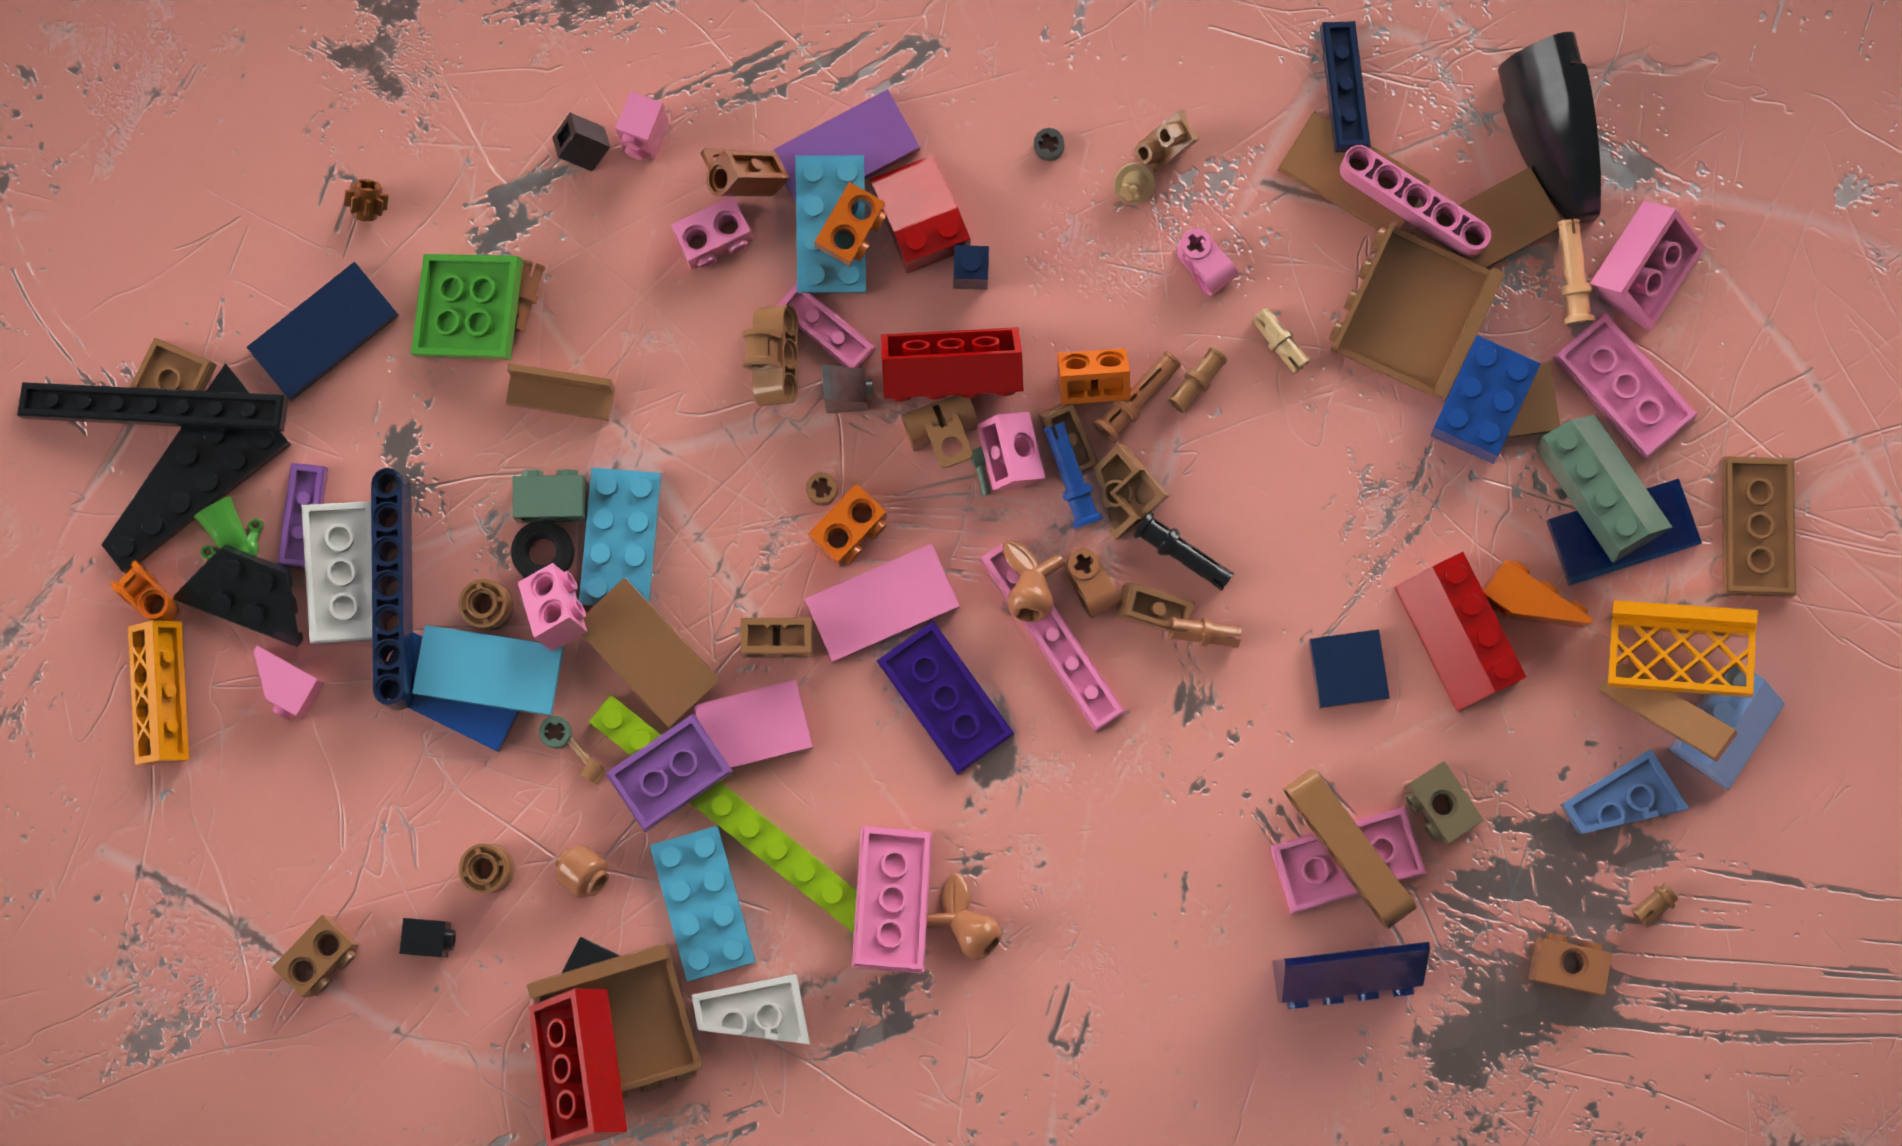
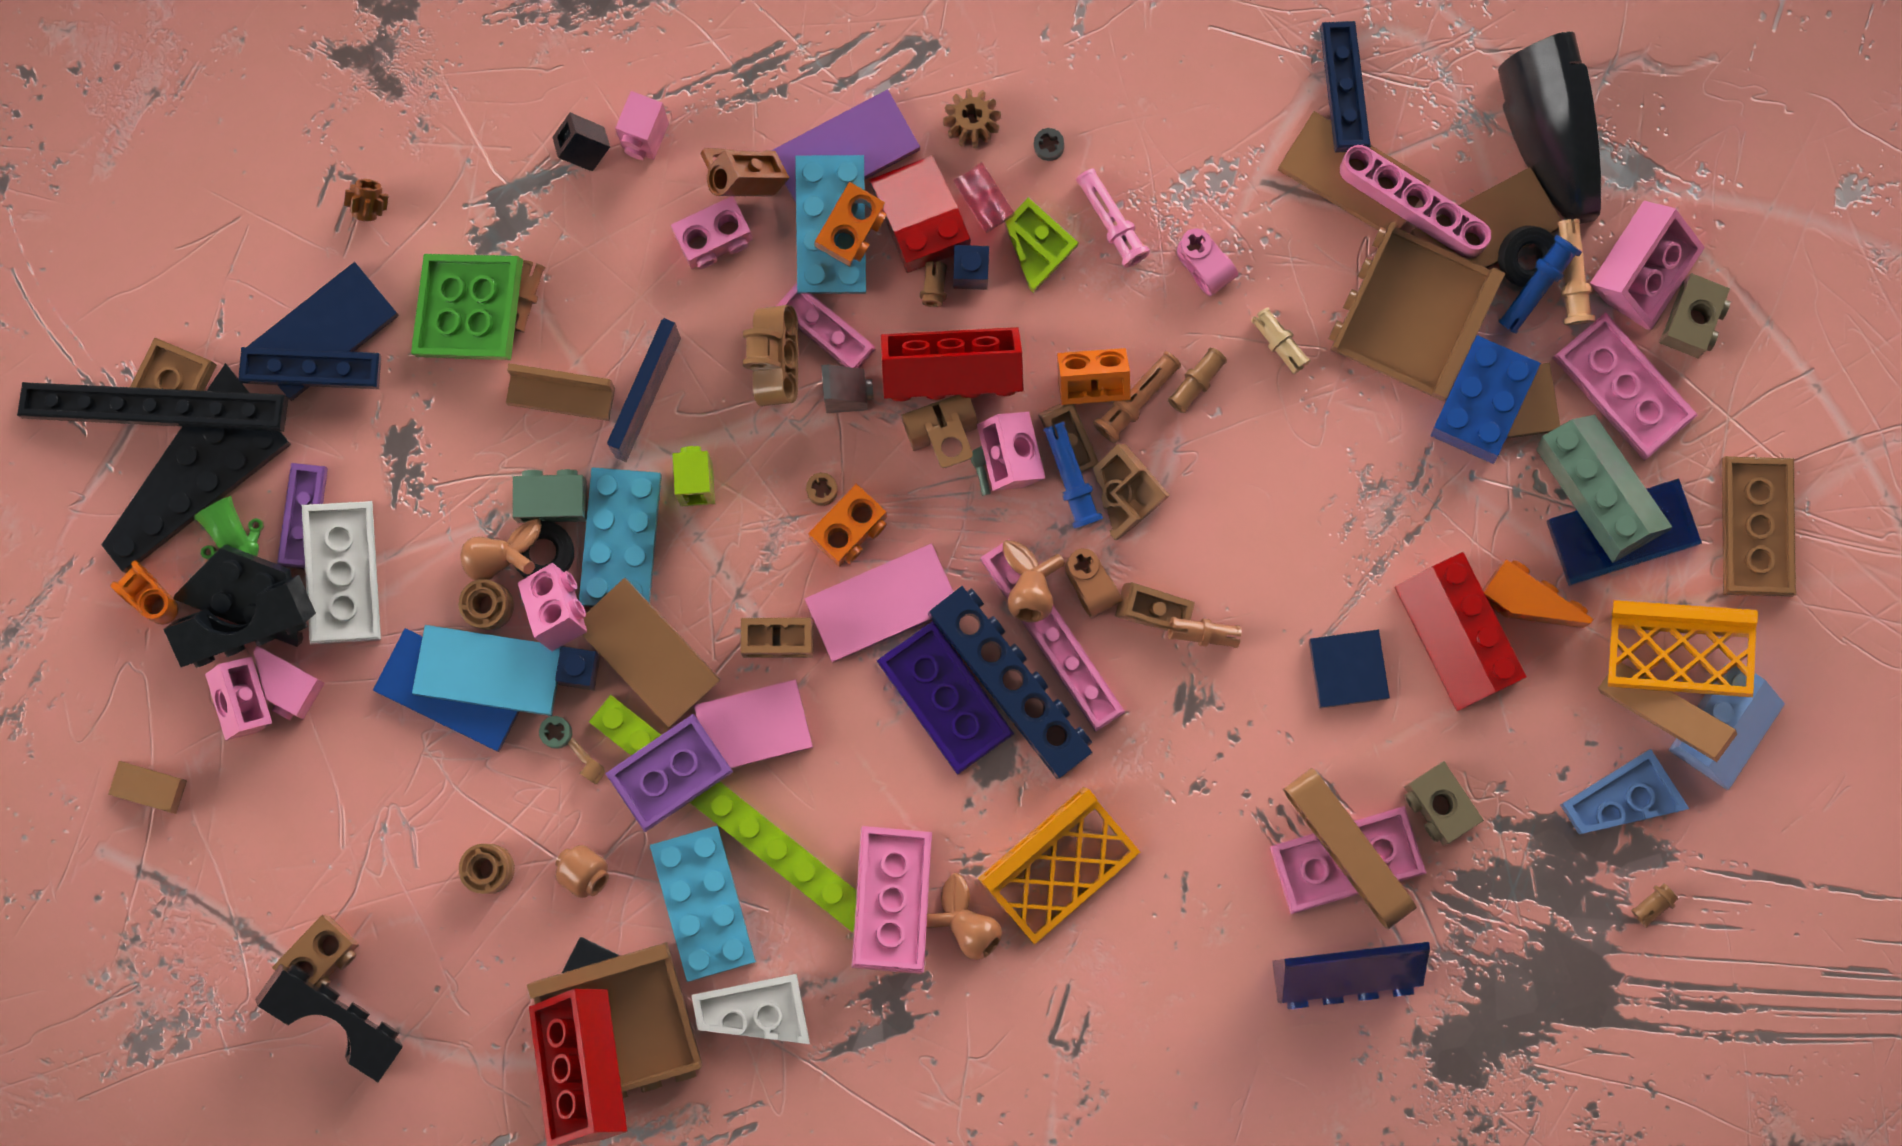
(147, 787): none -> medium nougat slope
(162, 691): light orange fence -> none
(203, 635): none -> black arch
(238, 698): none -> bright pink brick
(291, 997): none -> black arch
(310, 368): none -> dark blue tile
(384, 574): dark blue beam -> none
(427, 937): black brick -> none
(486, 557): none -> nougat piece
(577, 668): none -> dark blue brick
(644, 390): none -> dark blue tile
(693, 477): none -> lime brick
(933, 292): none -> medium nougat pin
(967, 603): none -> dark blue brick
(982, 111): none -> medium nougat gear
(984, 197): none -> clear pink hips
(1037, 843): none -> light orange fence
(1038, 242): none -> lime wing
(1116, 234): none -> bright pink pin
(1134, 183): tan hat -> none
(1166, 142): medium nougat hips -> none
(1169, 542): black pin -> none
(1512, 245): none -> black tyre
(1548, 271): none -> blue pin
(1548, 966): nougat brick -> none
(1681, 330): none -> dark tan brick

